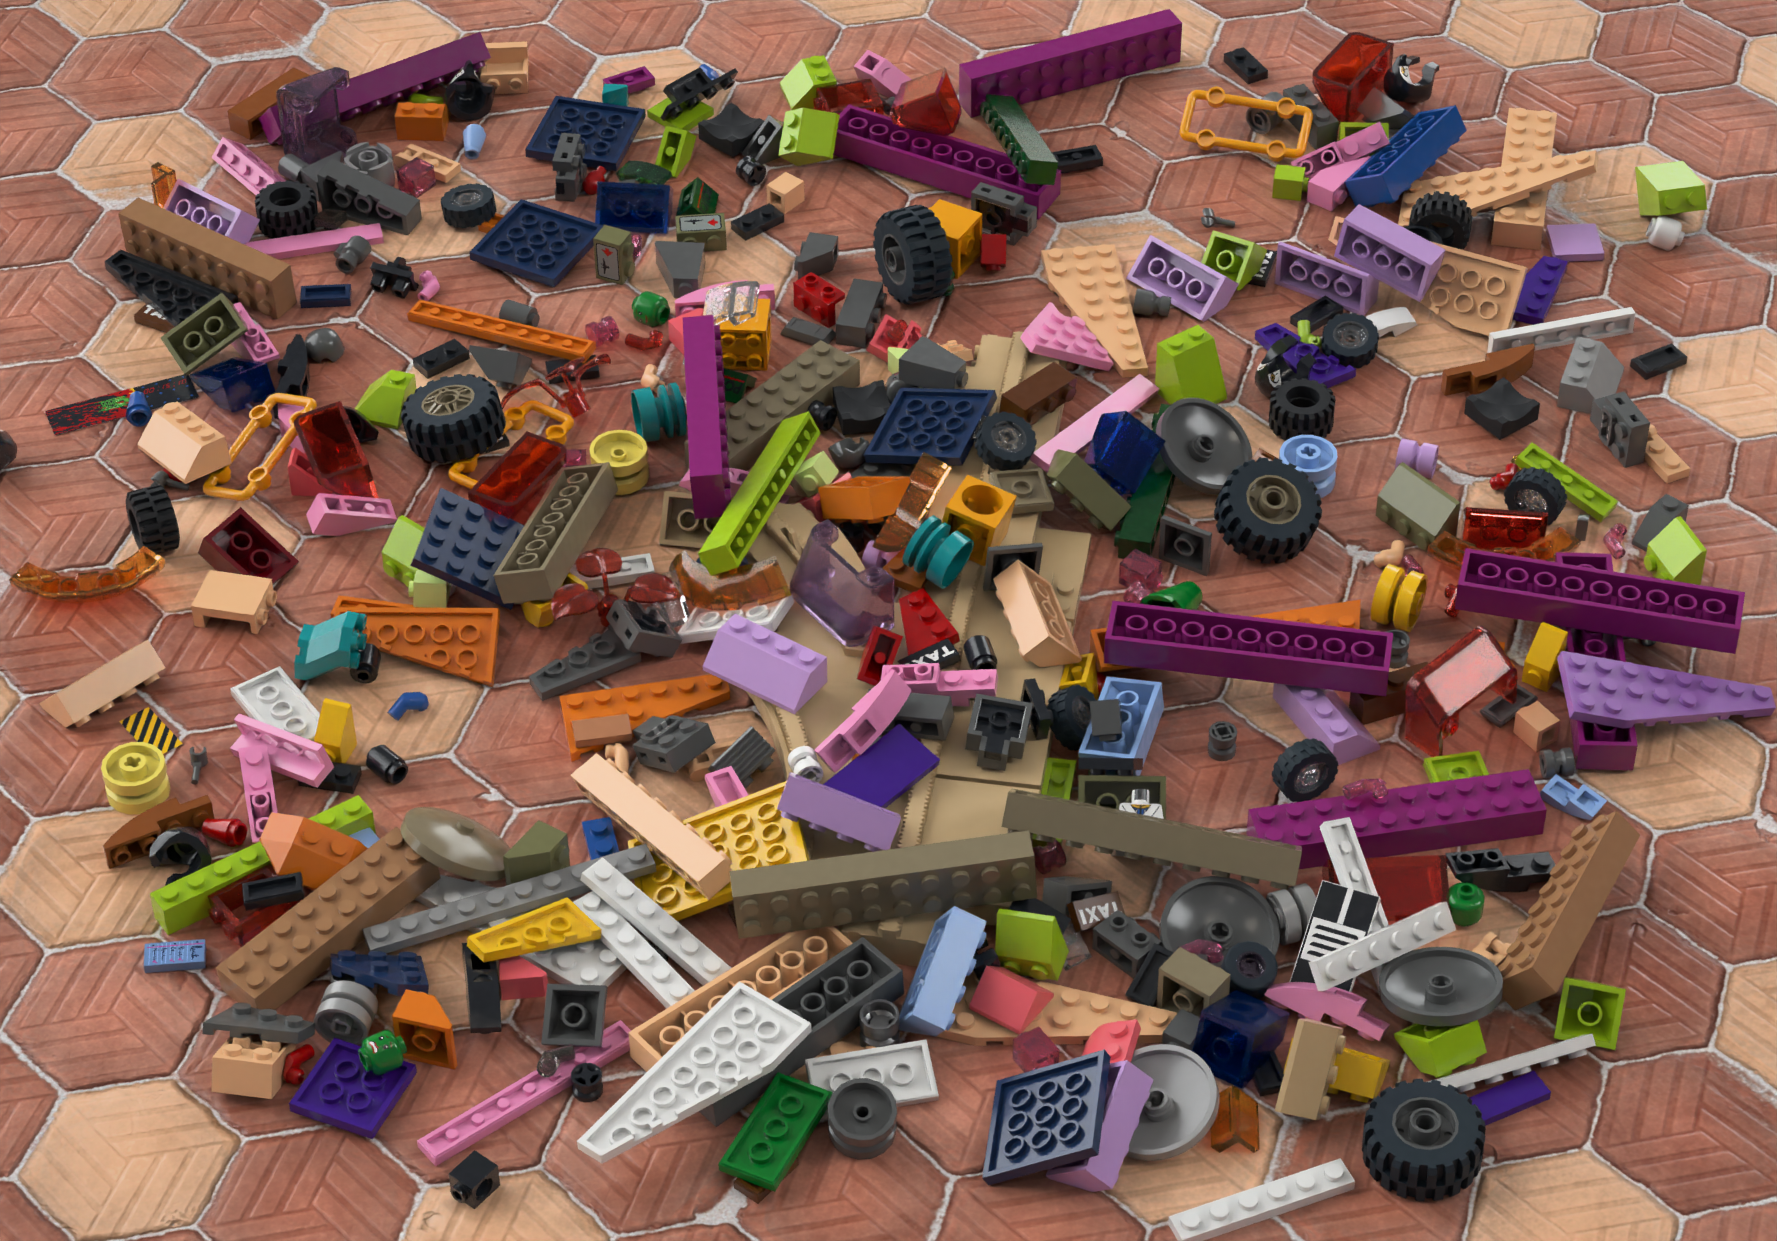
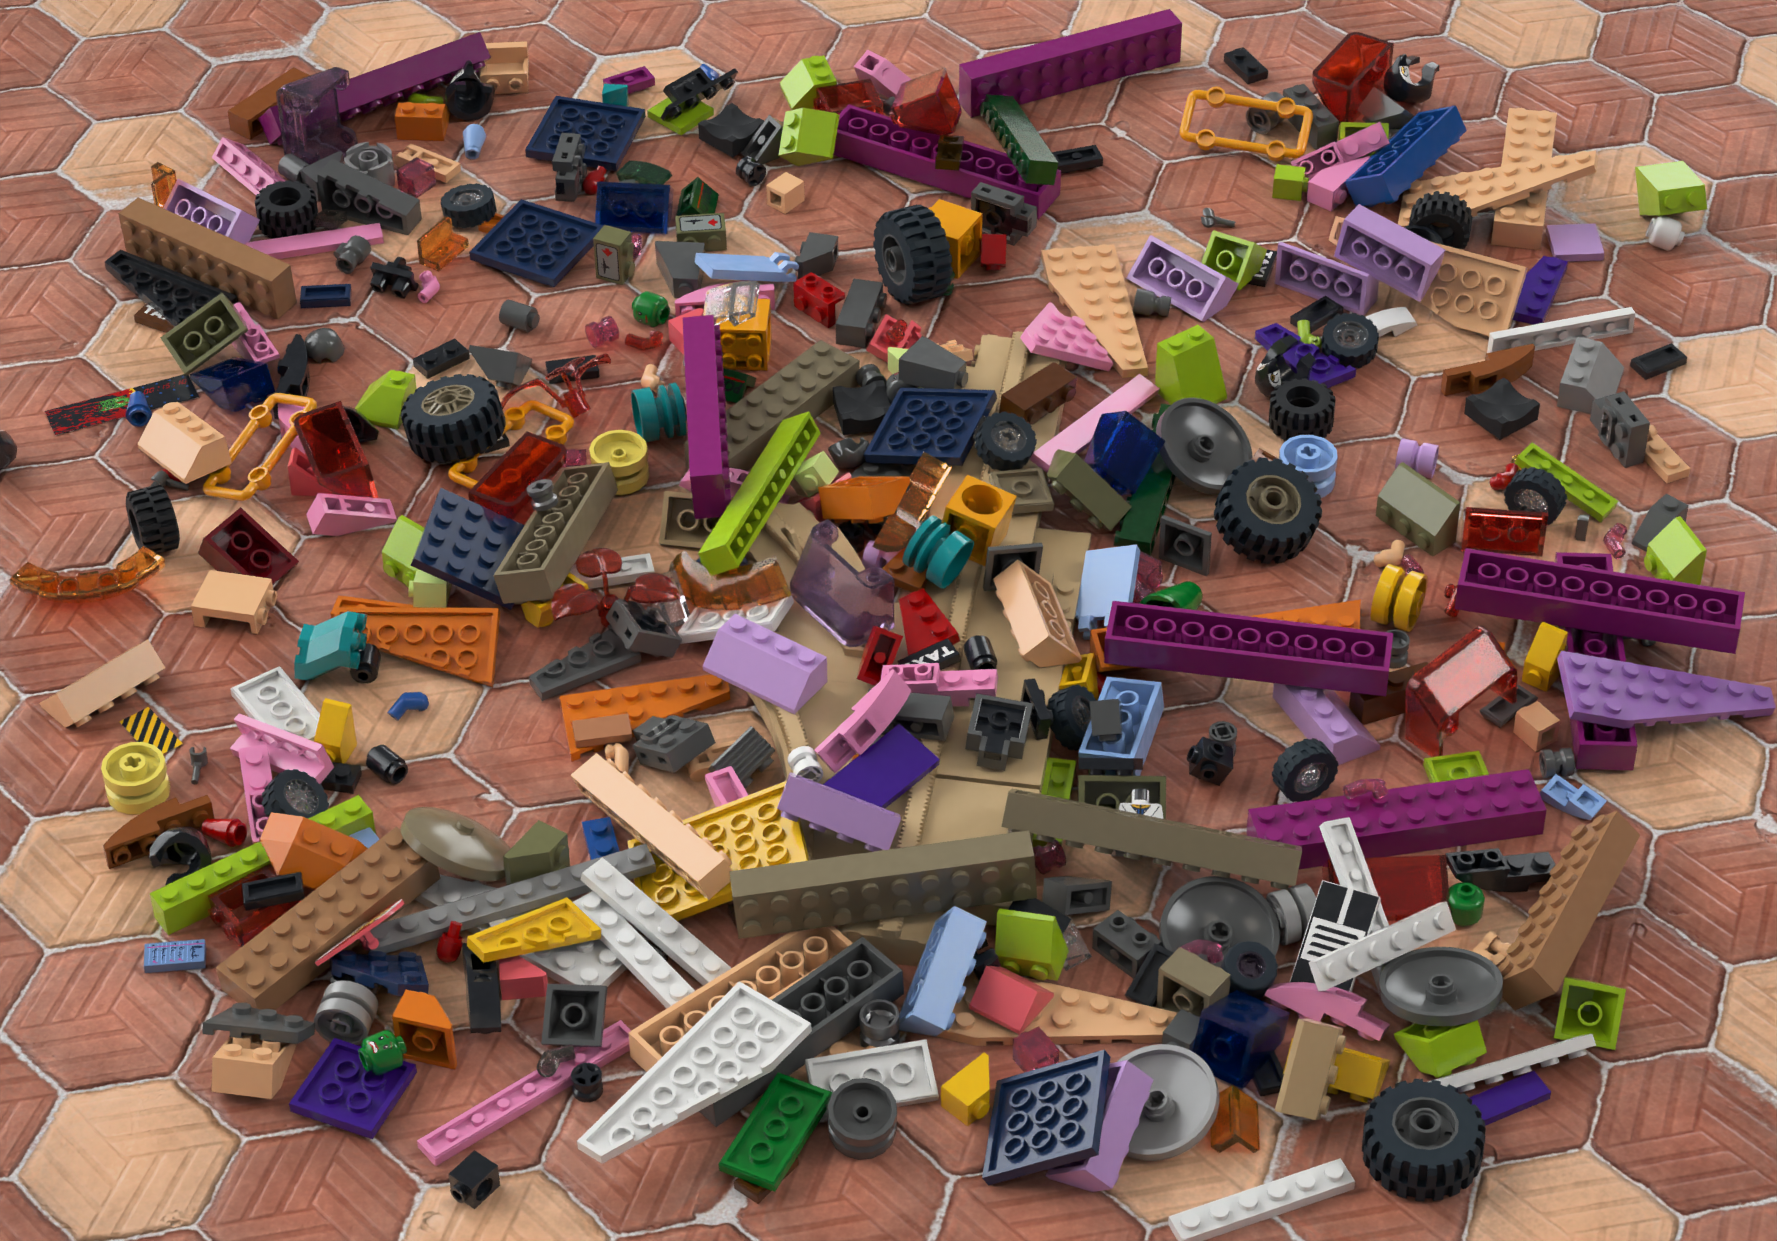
(292, 1071): red arm -> none
(294, 794): none -> black wheel
(362, 933): none -> coral shield
(440, 245): none -> clear orange panel
(450, 943): none -> red cylinder
(501, 330): orange tile -> none
(542, 495): none -> flat silver wheel
(675, 149): lime slope -> none
(747, 267): none -> light blue tile
(757, 221): black plate -> none
(807, 332): dark grey tile -> none
(822, 415): black wheel -> none
(869, 374): none -> dark grey wheel
(949, 152): none -> dark brown slope
(968, 1091): none -> yellow slope
(1093, 910): reddish brown tile -> none
(1106, 577): none -> light blue tile
(1116, 1038): coral slope -> none
(1210, 761): none -> black brick
(1450, 549): clear orange brick -> none

